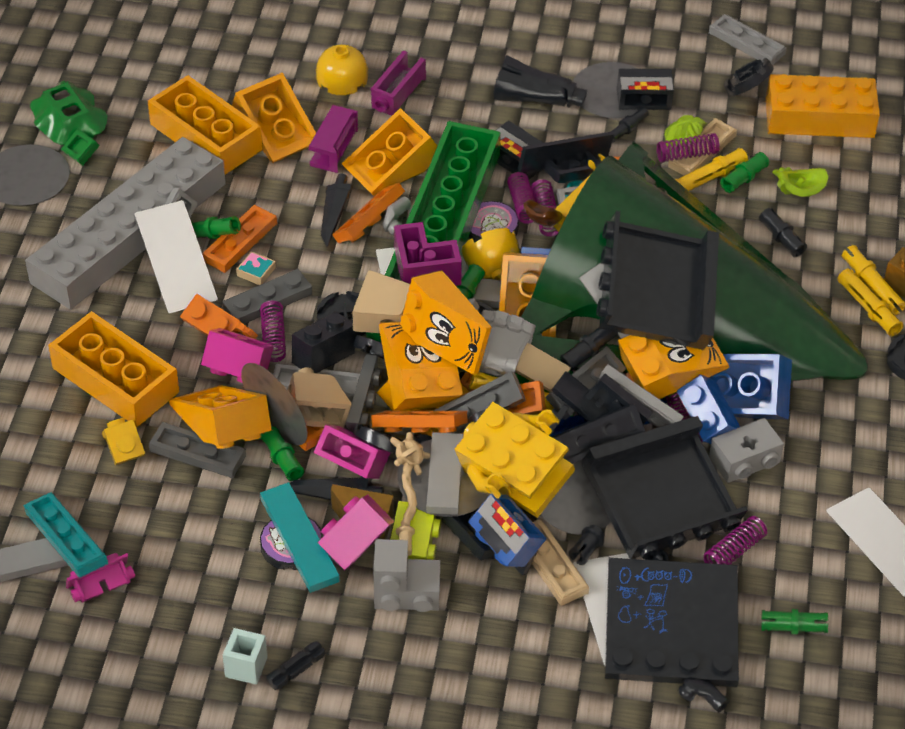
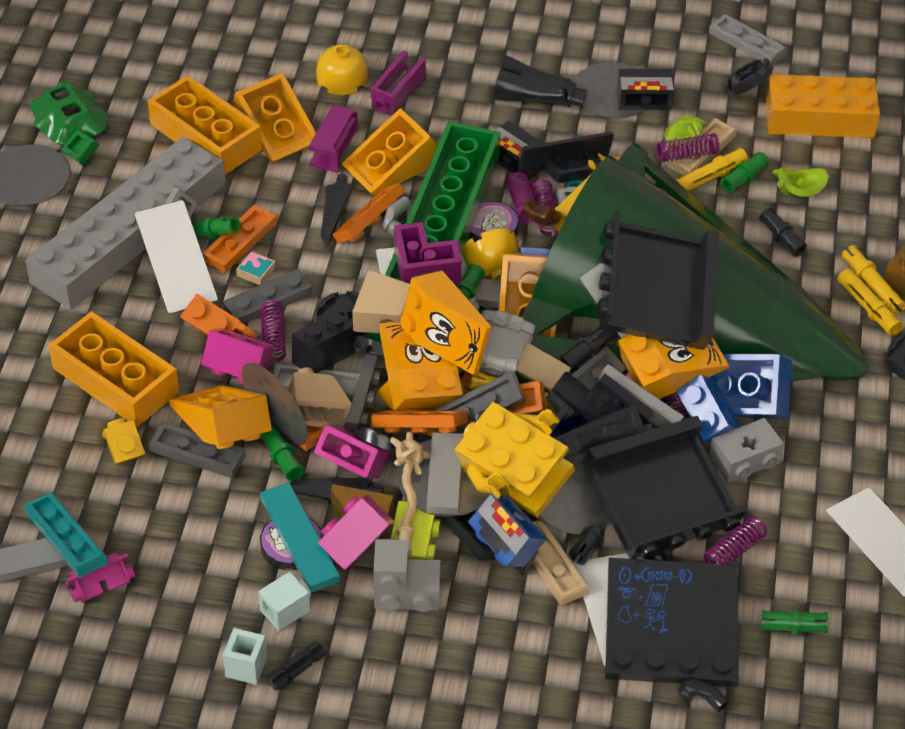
(284, 600): none -> light aqua brick
(629, 123): black bar -> none

